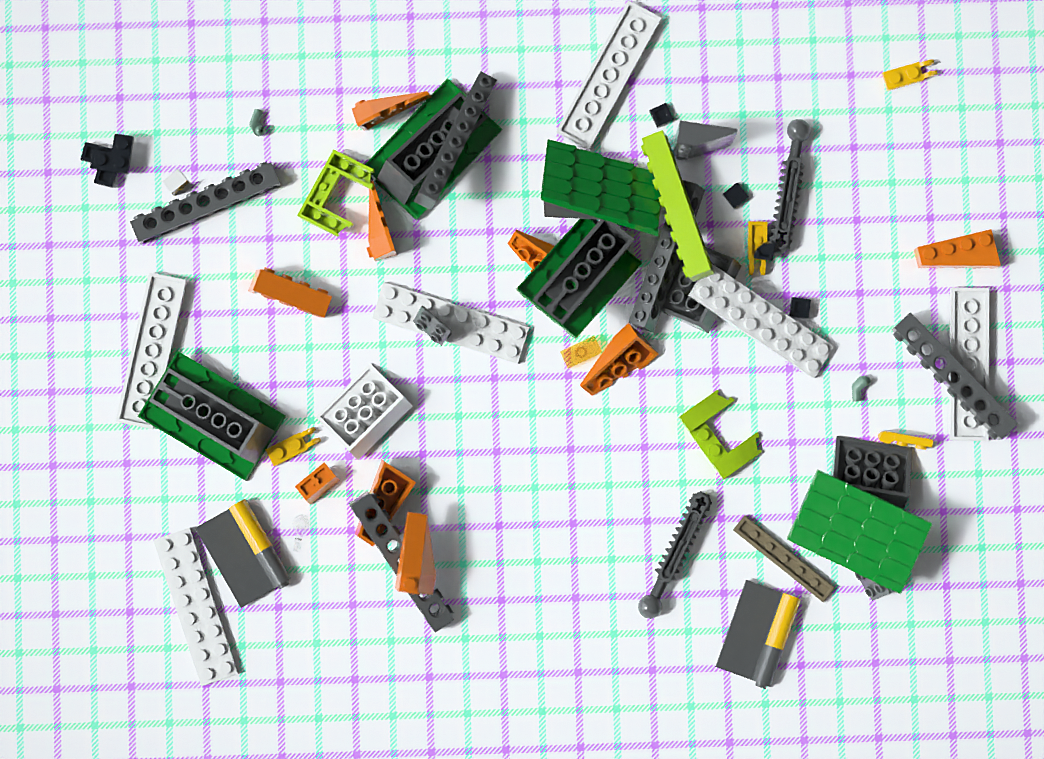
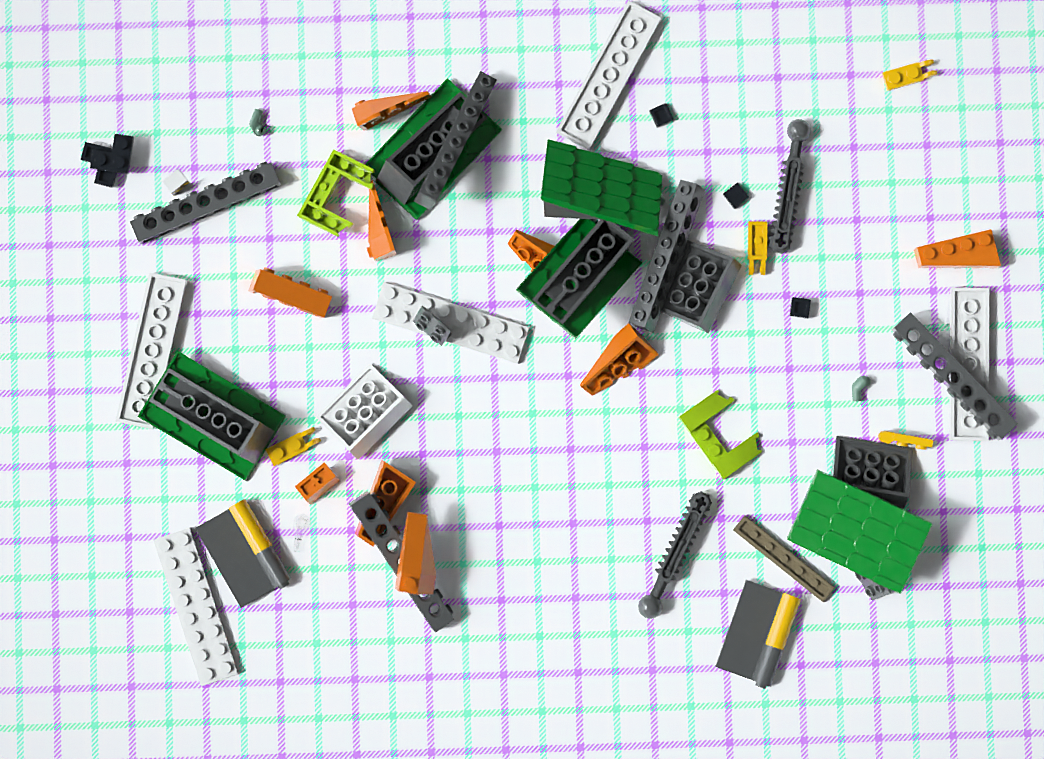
(581, 352): clear yellow plate -> none
(677, 205): lime brick -> none
(697, 139): dark grey slope -> none
(762, 321): white plate -> none
(765, 251): black tile -> none

